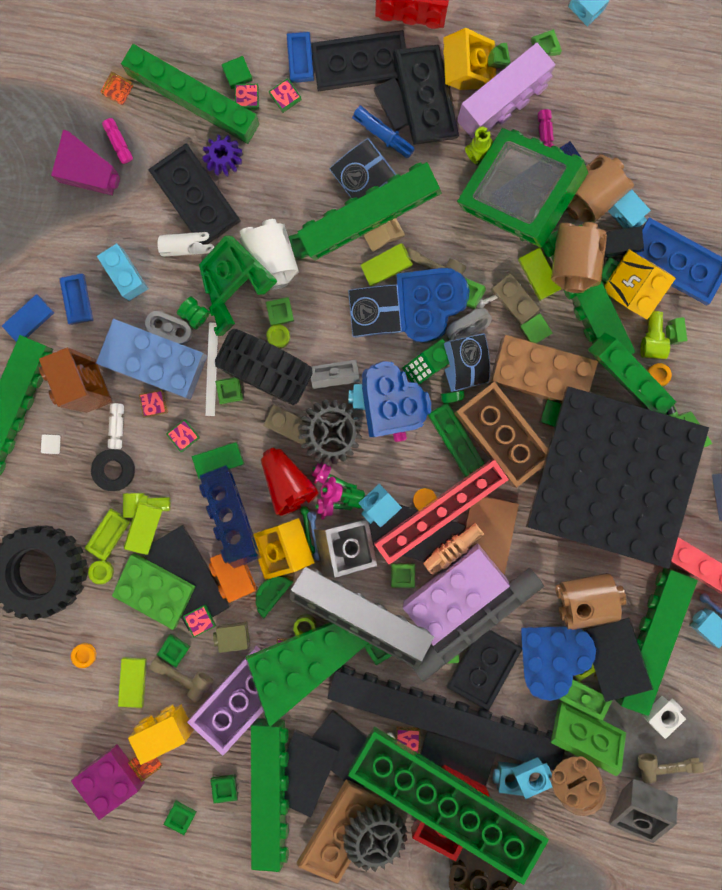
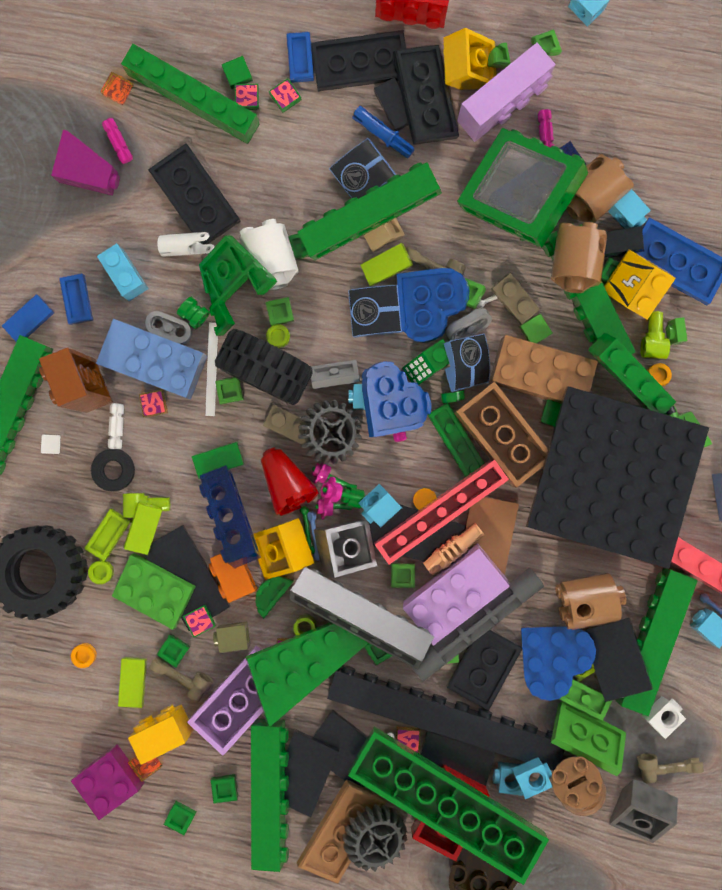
(183, 435): tile -> none
(219, 148): dark purple gear -> none
(479, 146): lime pin -> none
(538, 274): lime tile -> none

